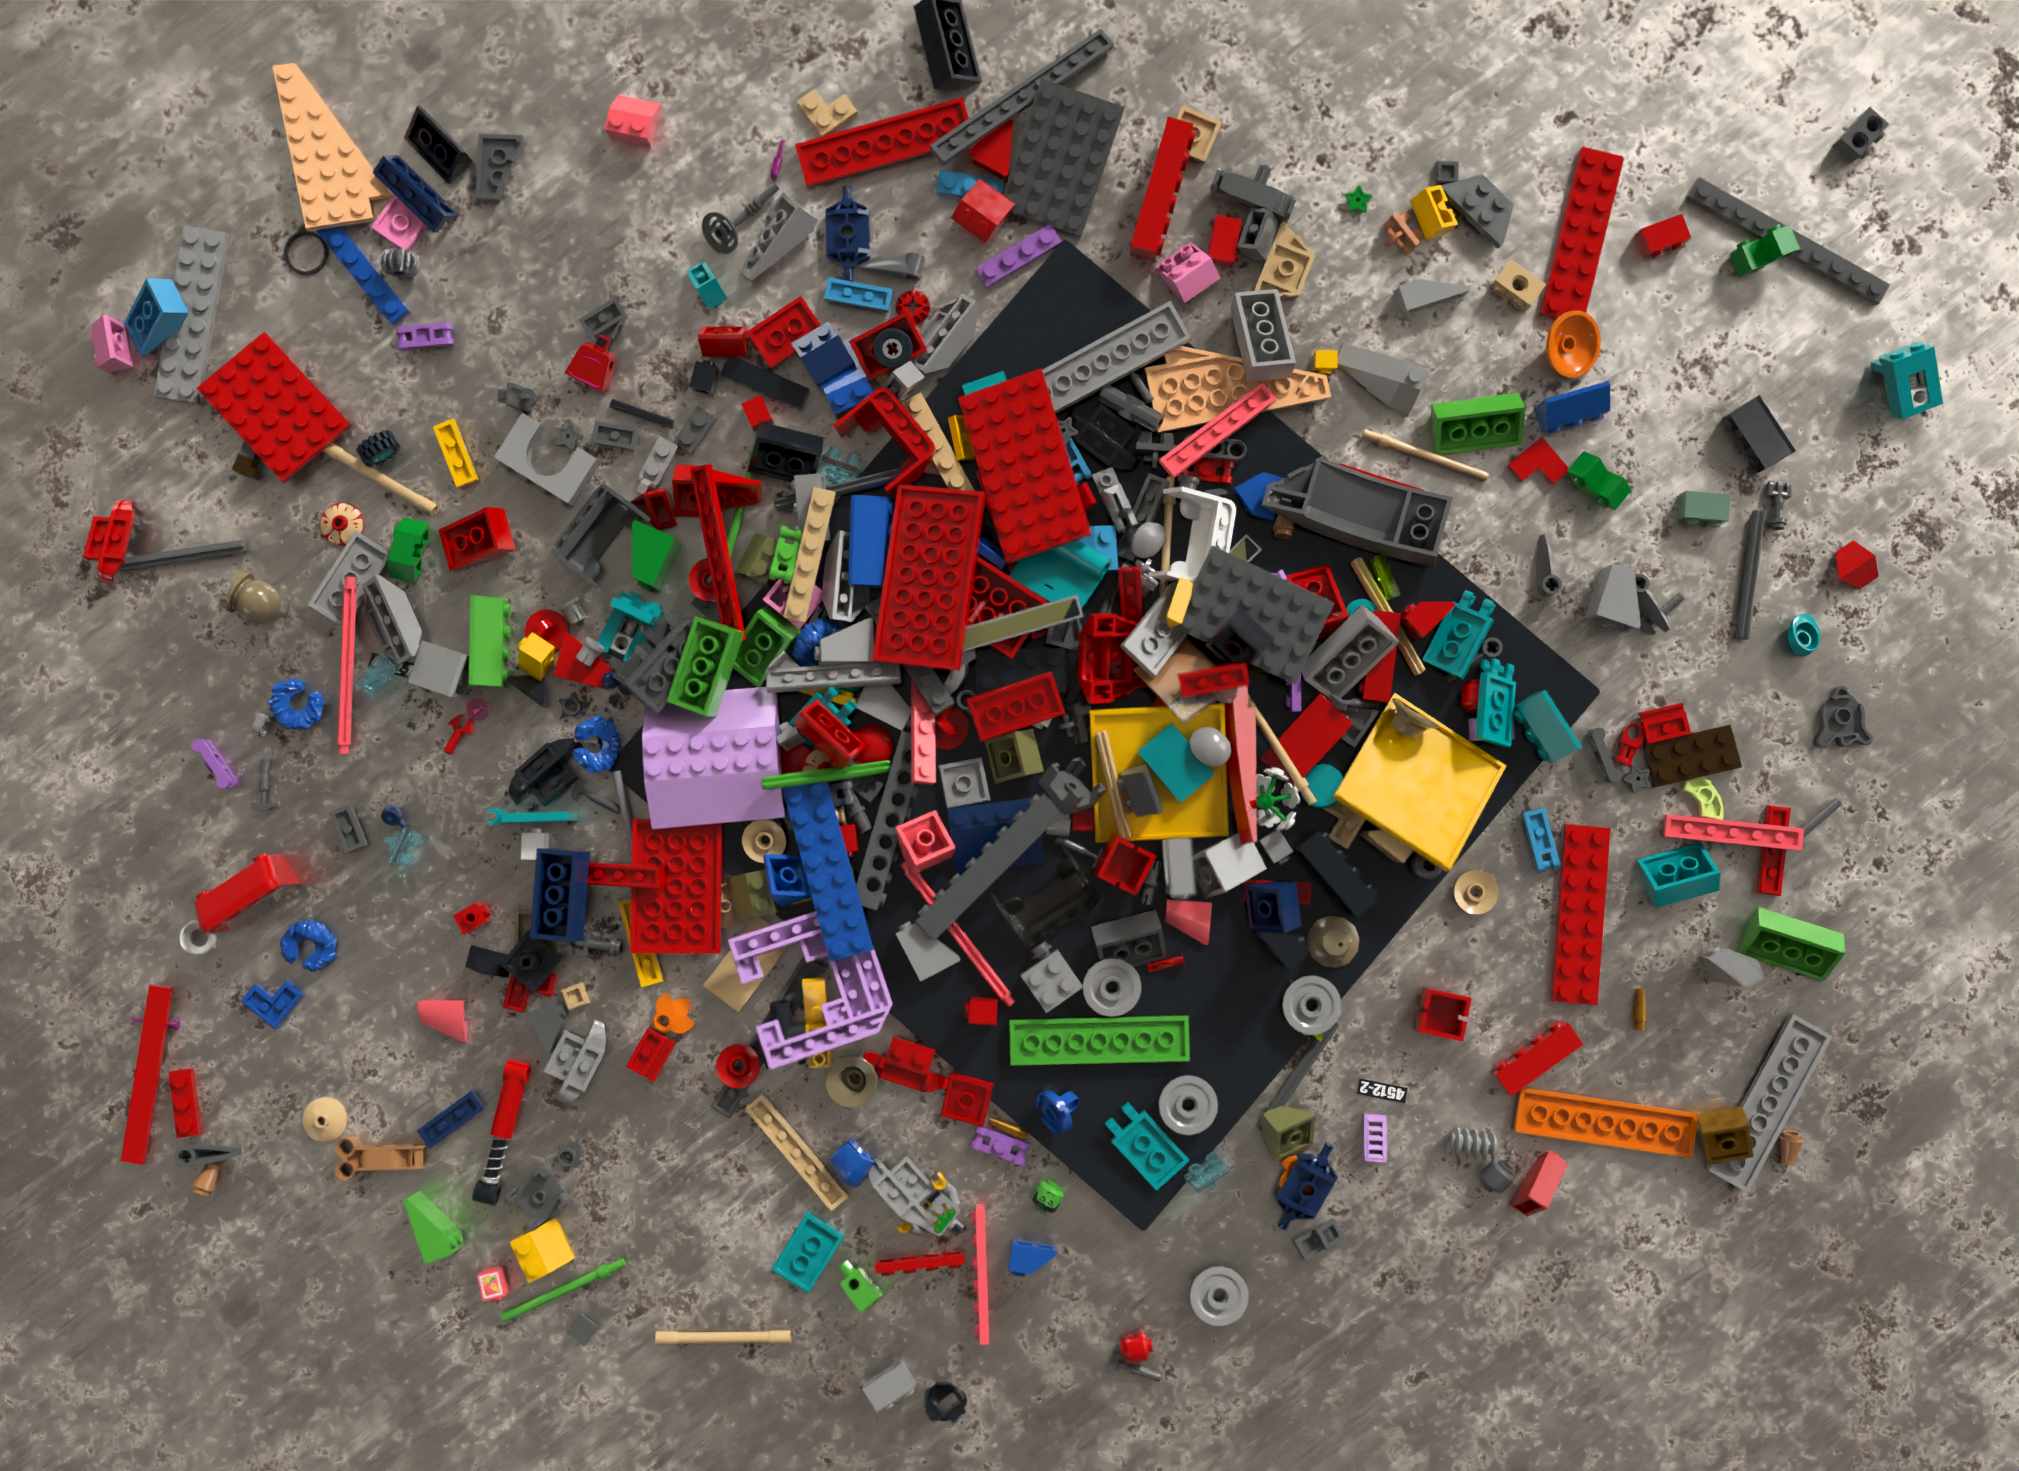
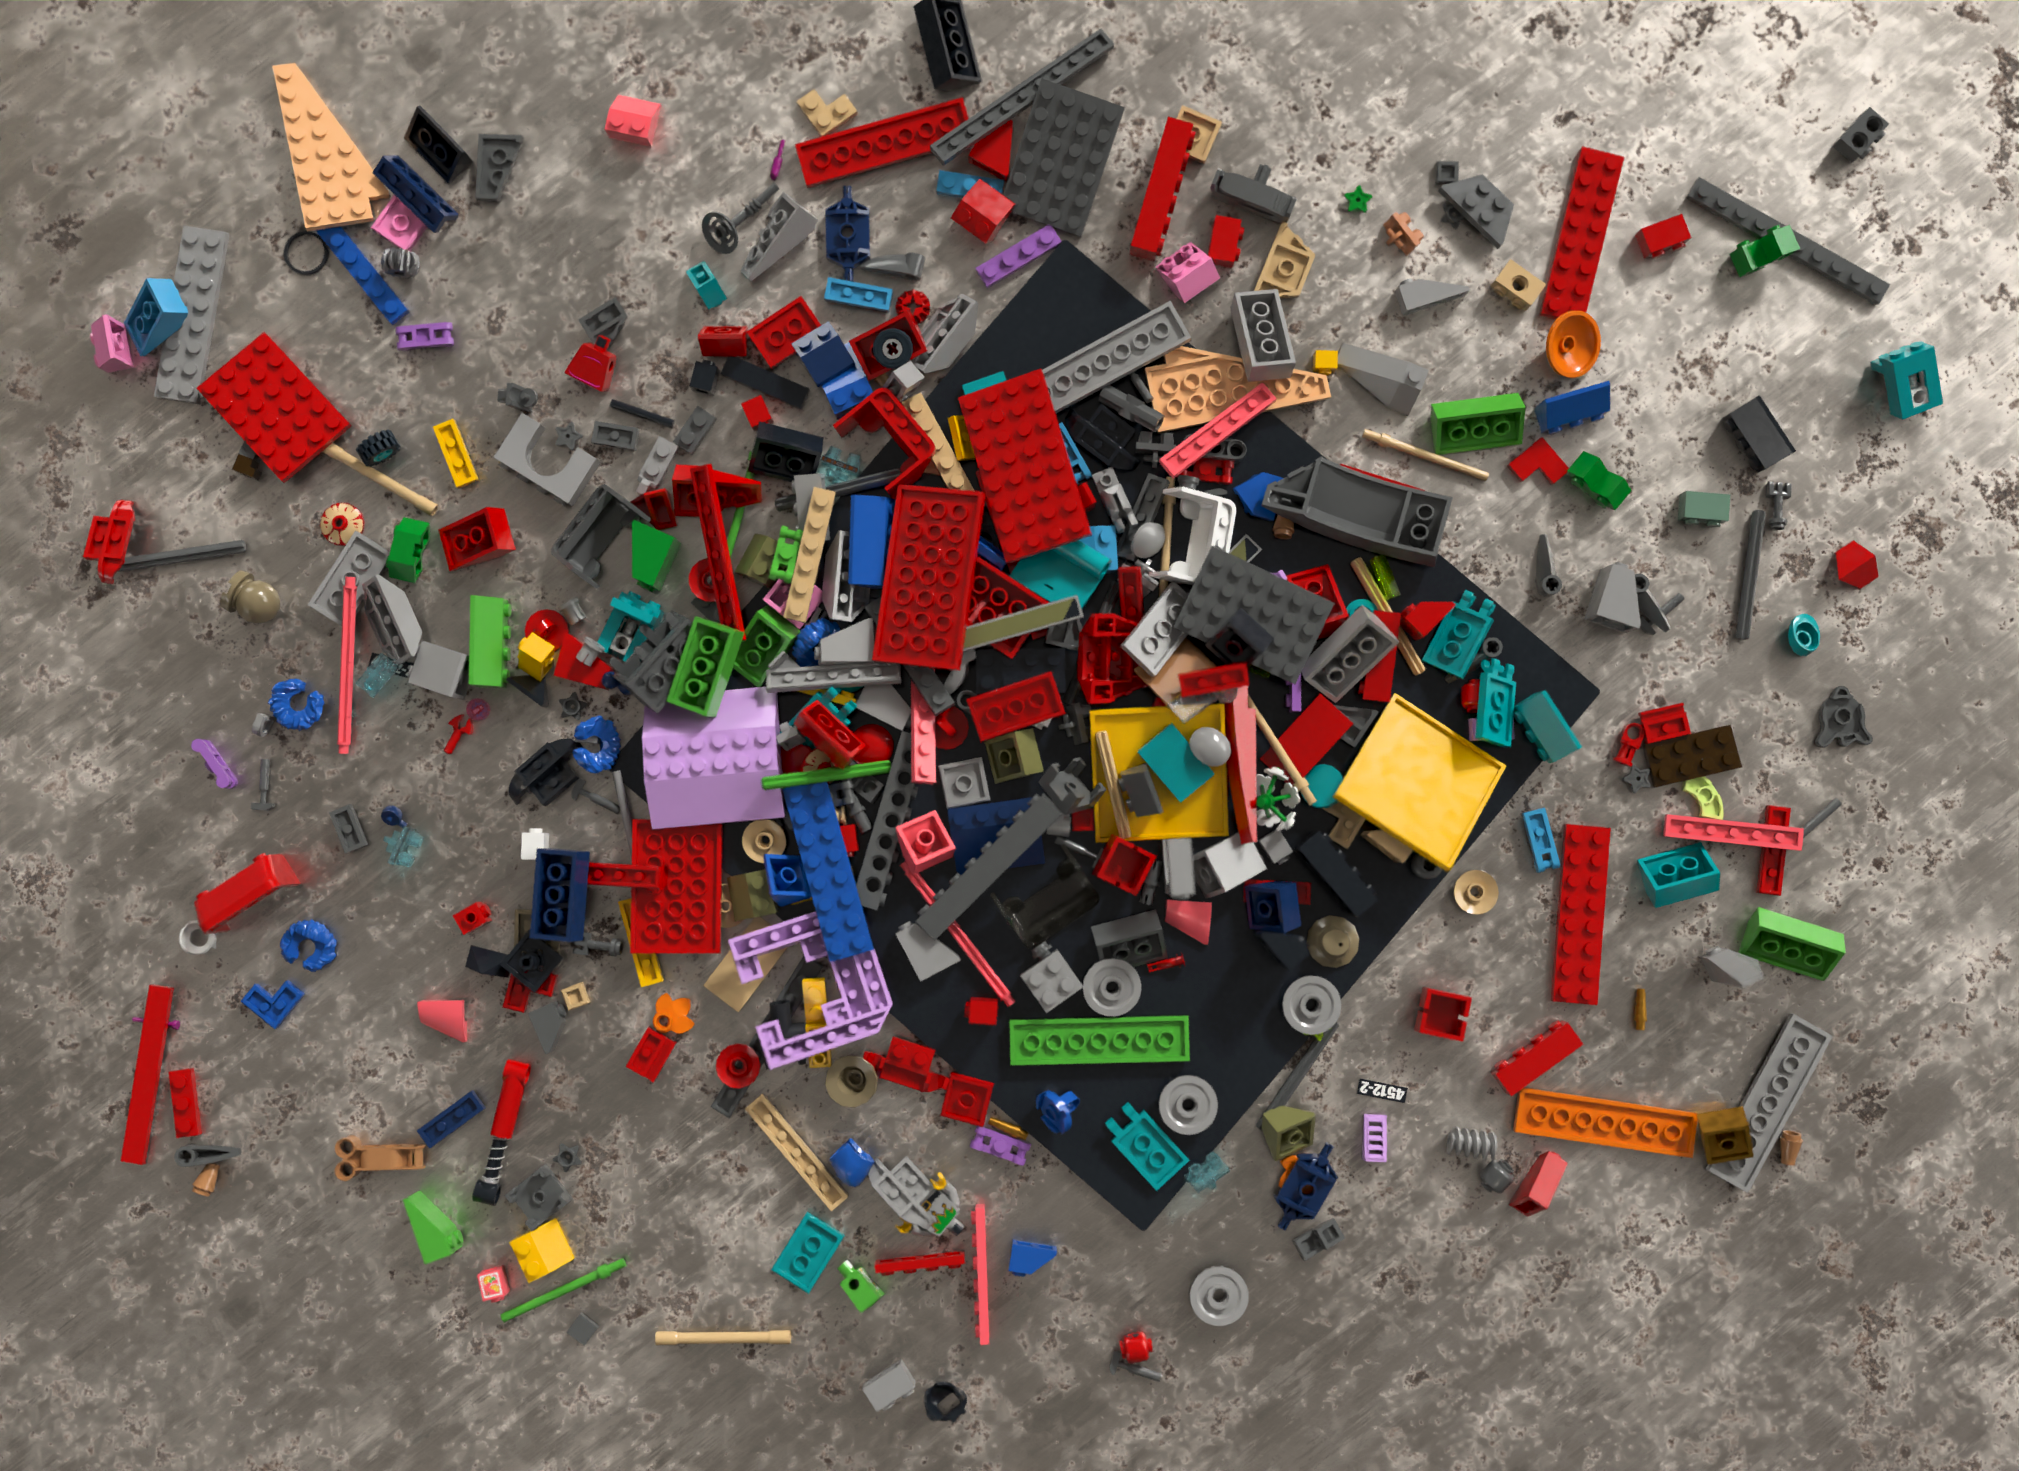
(334, 1116): tan dish -> none
(504, 817): teal tile -> none
(576, 1060): light grey plate -> none
(1047, 1197): bright green head -> none
(1070, 431): dark grey plate -> none
(1179, 602): yellow slope -> none
(1258, 234): dark grey brick -> none
(1354, 703): dark grey piece -> none
(1410, 722): dark tan hat -> none
(1432, 212): yellow brick -> none
(1603, 755): dark grey plate -> none

